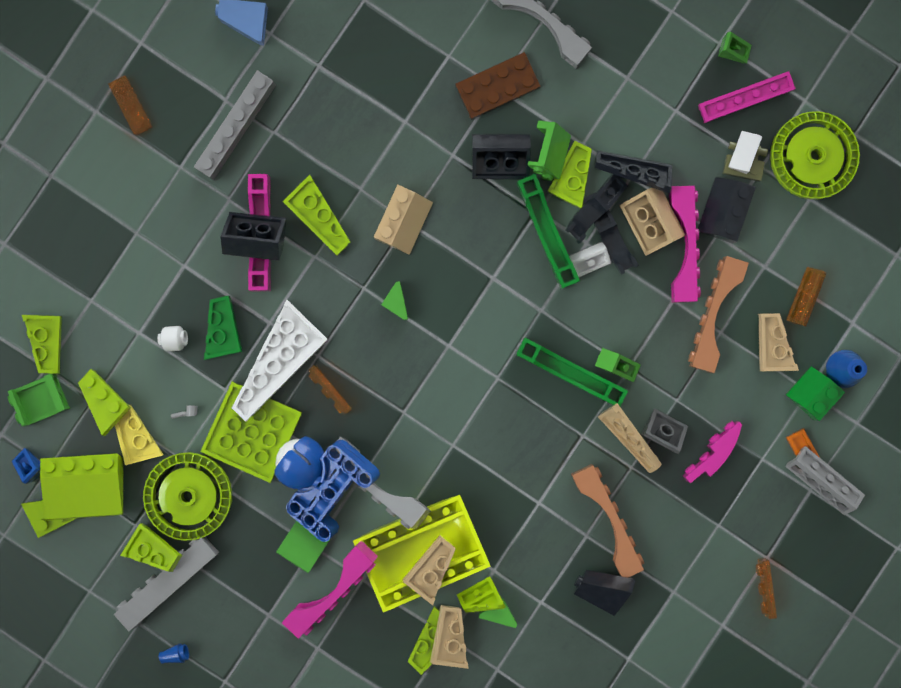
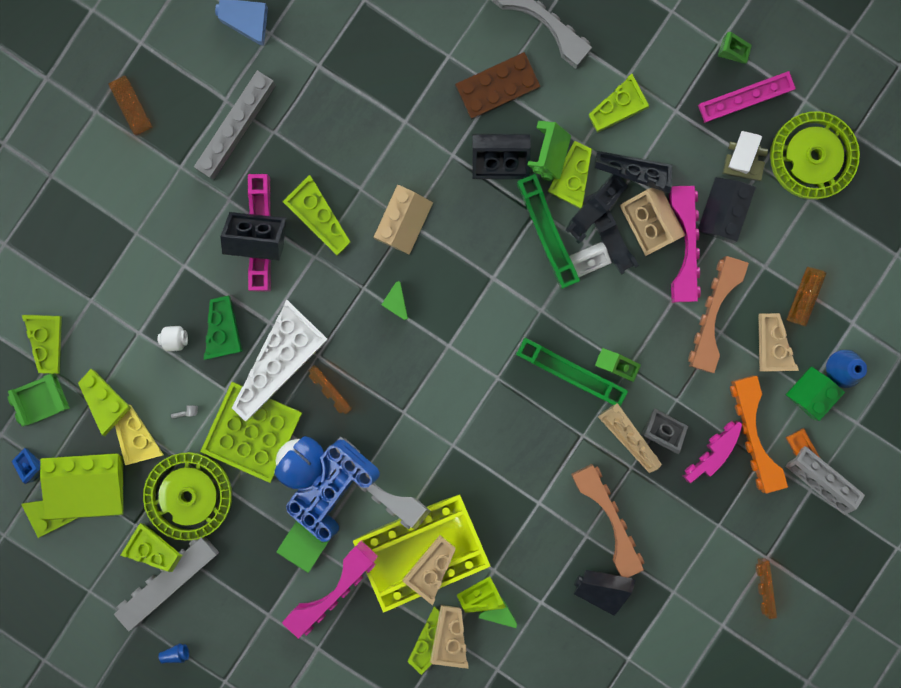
(621, 104): none -> lime wing
(769, 474): none -> orange arch

